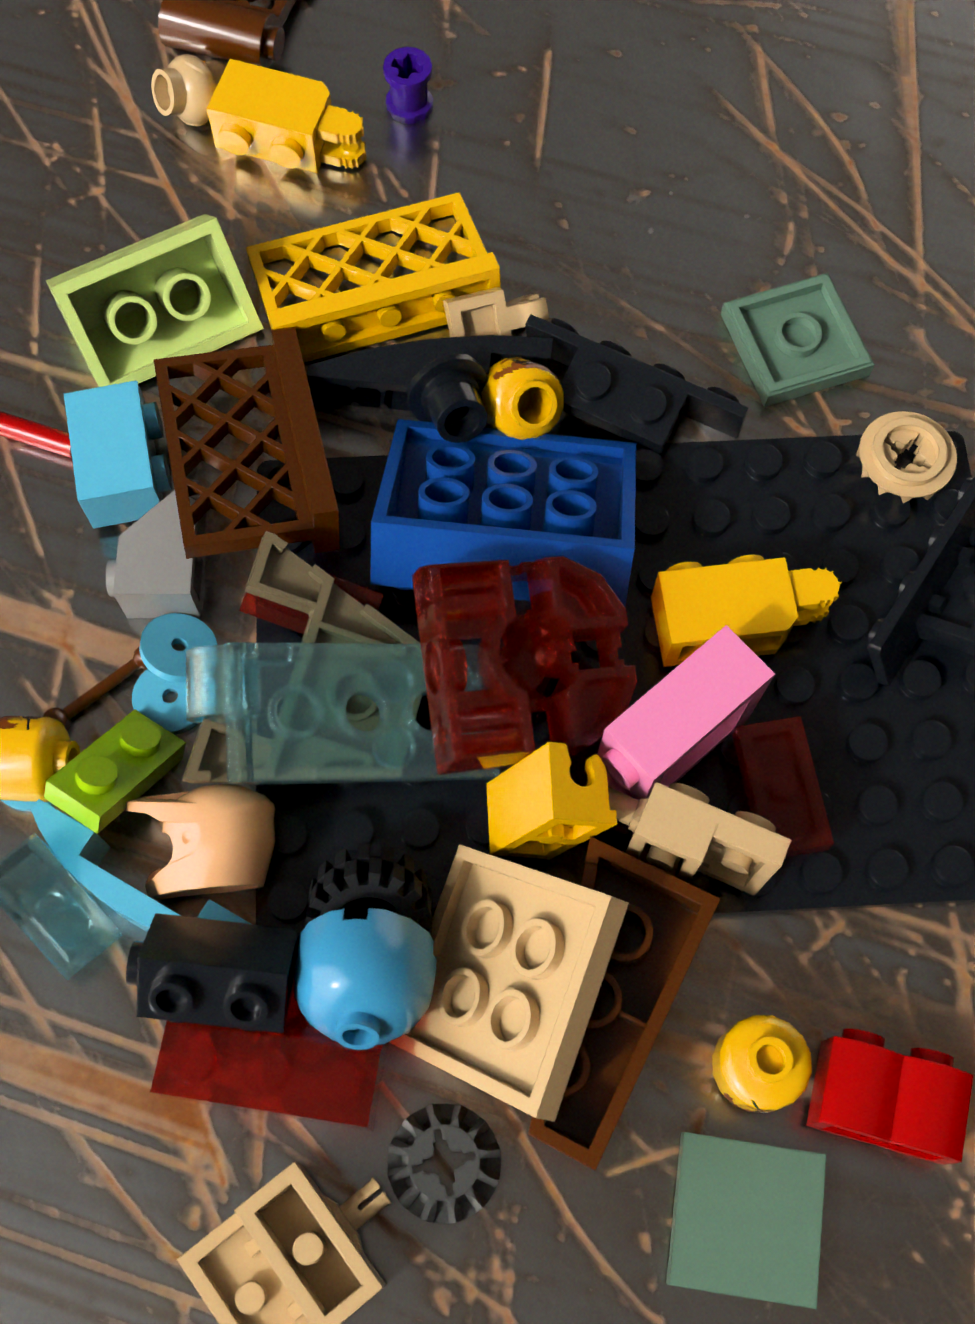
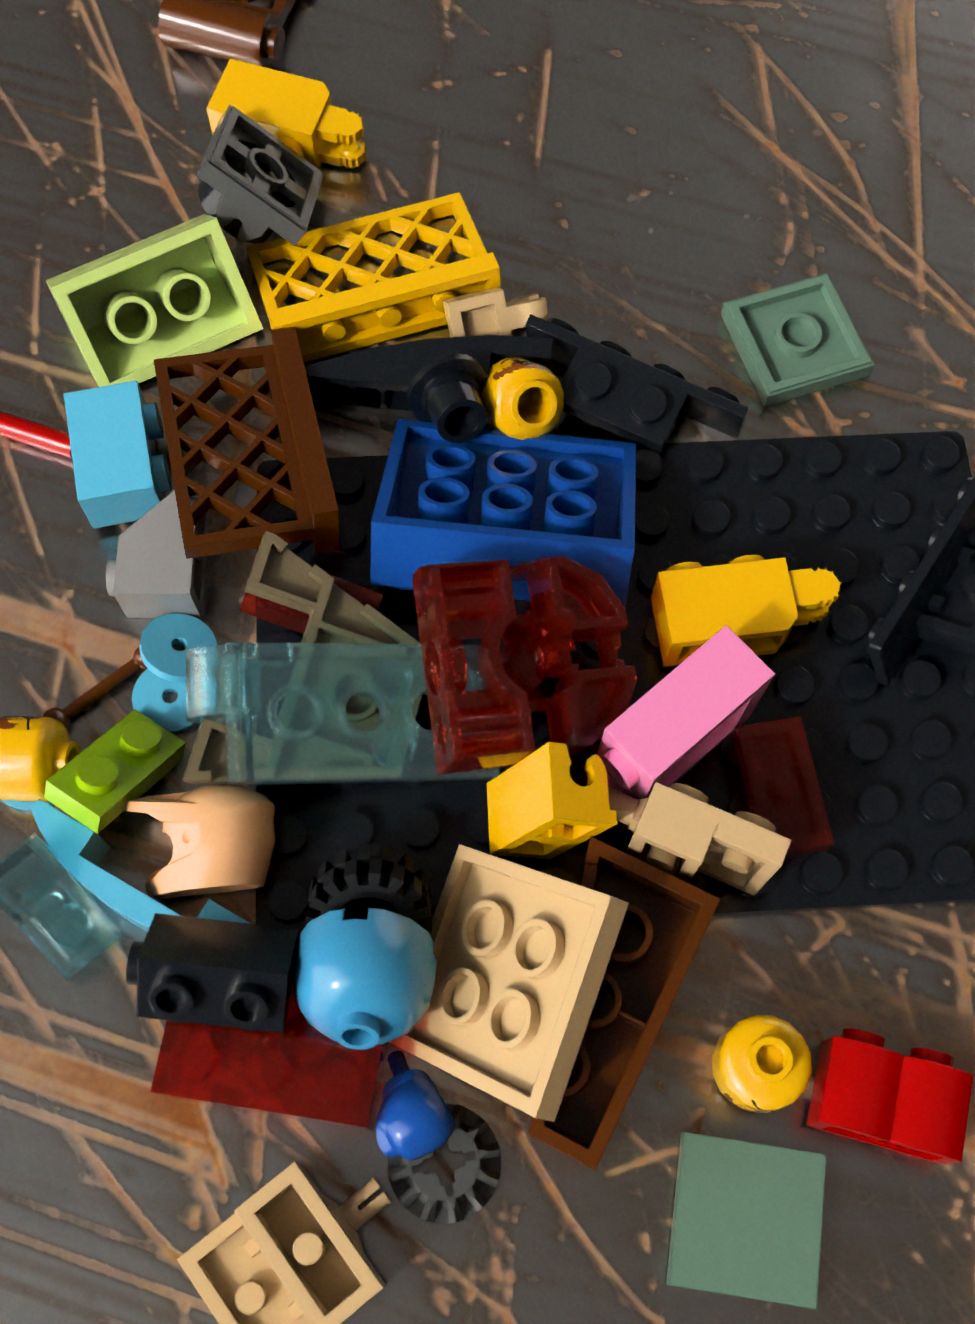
(186, 88): tan animal -> none
(255, 182): none -> dark grey piece
(408, 75): dark purple bush -> none
(413, 1114): none -> blue piece
(891, 435): tan gear -> none

